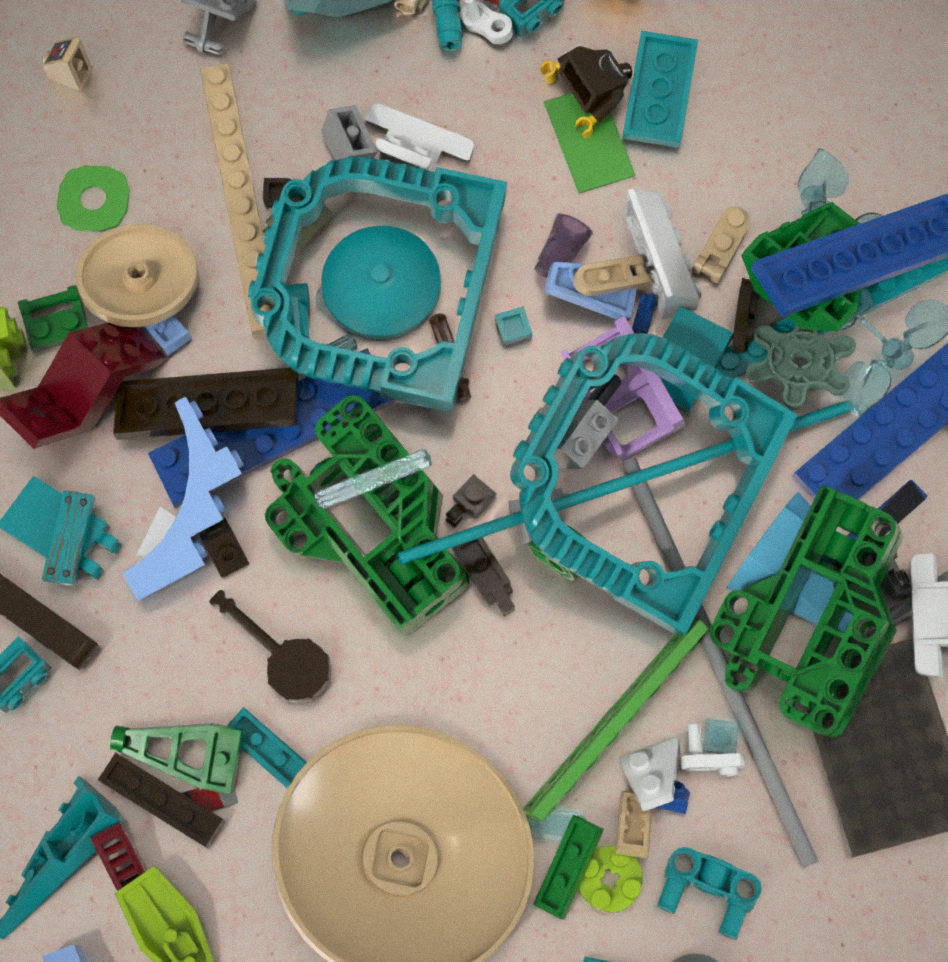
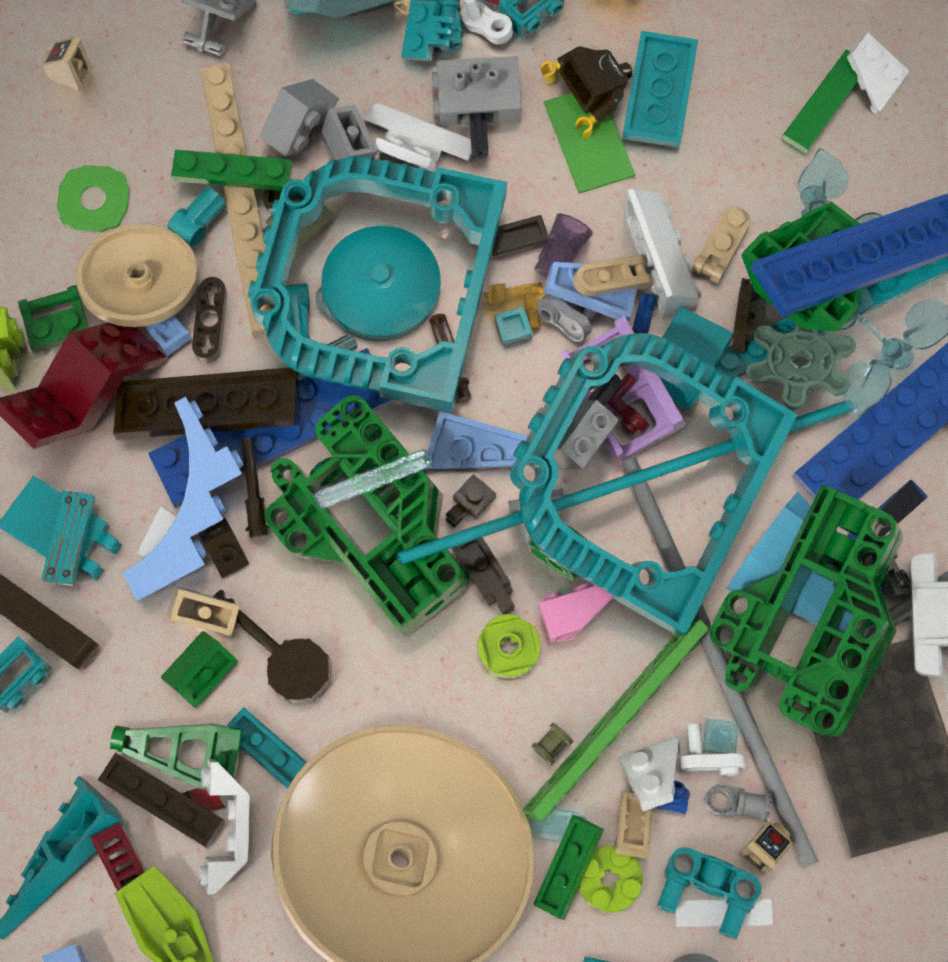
(193, 222): none -> teal piece
(199, 668): none -> green panel
(202, 611): none -> tan slope
(203, 307): none -> dark brown beam
(221, 869): none -> white slope
(231, 170): none -> green plate
(254, 504): none -> dark brown pin
(295, 114): none -> light grey brick
(425, 30): none -> teal hinge
(470, 444): none -> light blue wing
(477, 95): none -> light grey piece
(500, 294): none -> clear yellow piece
(519, 237): none -> dark brown tile
(520, 632): none -> lime plate
(552, 743): none -> olive bush
(571, 322): none -> light grey piece
(572, 613): none -> bright pink slope
(632, 420): none -> dark red plate
(711, 913): none -> white sticker
(740, 802): none -> light grey connector
(767, 847): none -> tan slope
(822, 105): none -> green tile
(876, 71): none -> white wing

